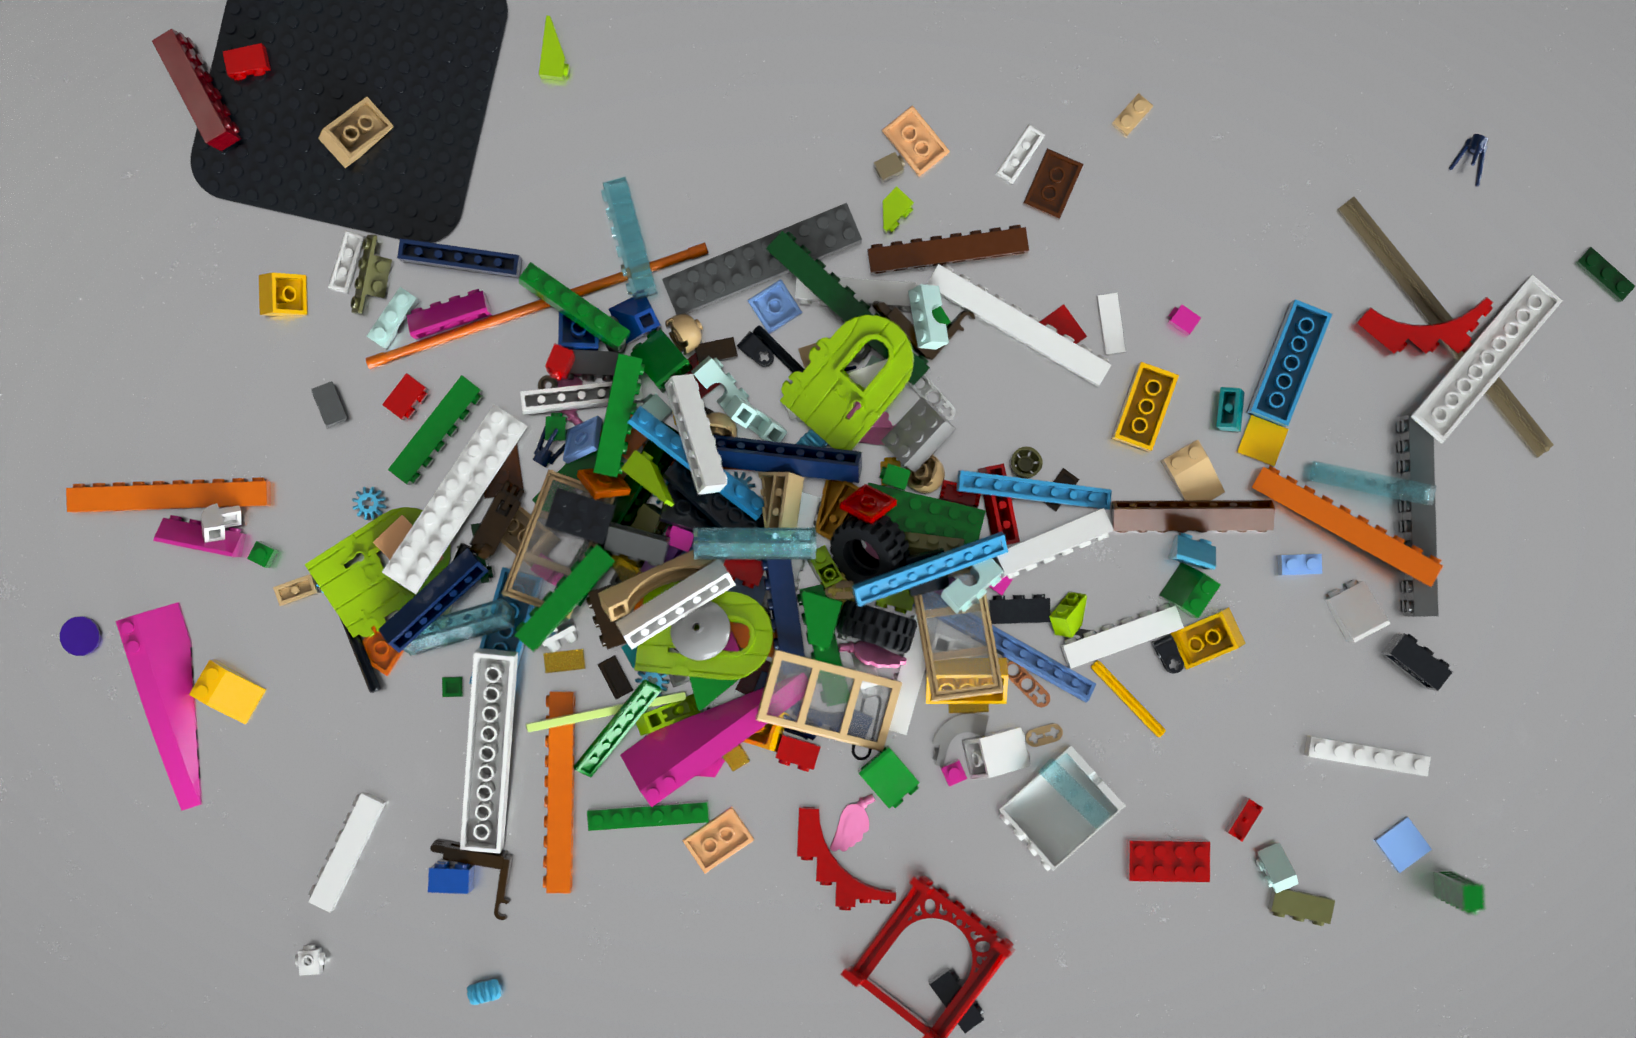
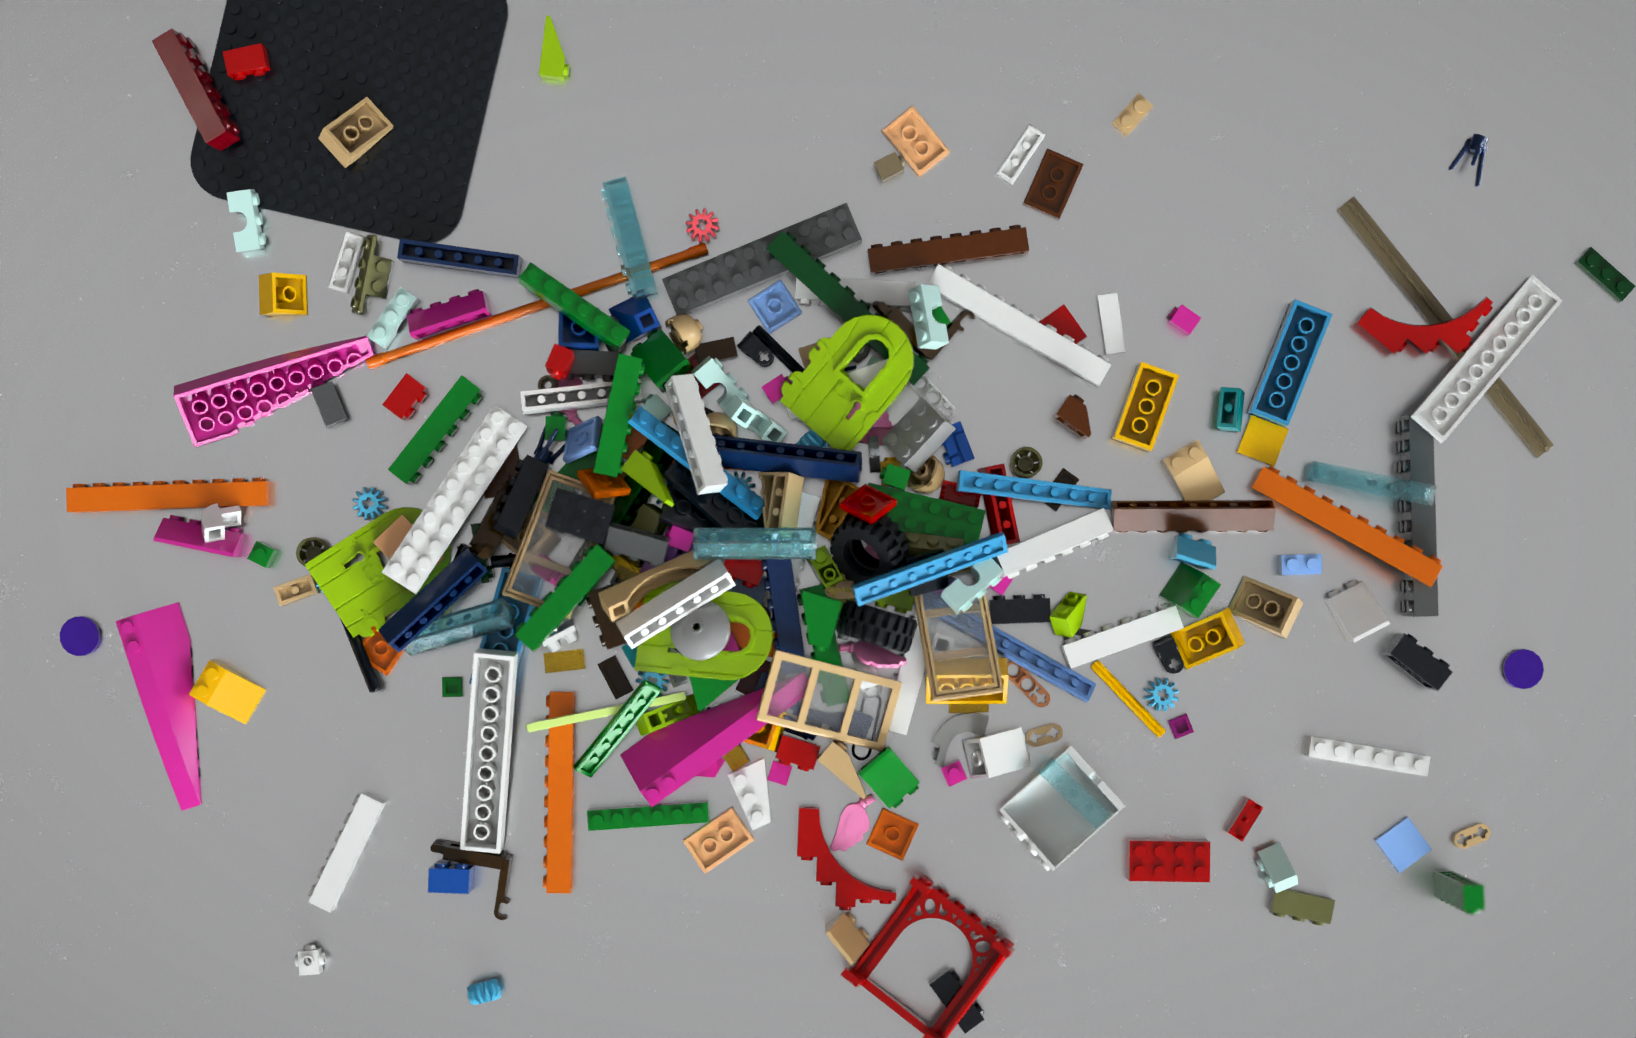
(239, 396): none -> dark pink wedge
(247, 203): none -> light aqua arch
(311, 551): none -> olive helmet
(502, 560): none -> black pin
(519, 497): none -> black brick
(695, 223): none -> coral gear
(752, 791): none -> white wedge
(773, 388): none -> dark pink brick
(779, 773): none -> dark pink tile
(838, 761): none -> tan slope
(847, 936): none -> tan slope
(874, 459): none -> dark grey beam
(892, 834): none -> orange tile
(894, 208): lime slope -> none
(957, 447): none -> blue brick
(1074, 415): none -> reddish brown slope
(1167, 690): none -> medium azure gear
(1180, 726): none -> magenta tile
(1266, 606): none -> tan slope
(1469, 831): none -> tan beam
(1523, 668): none -> dark purple tile

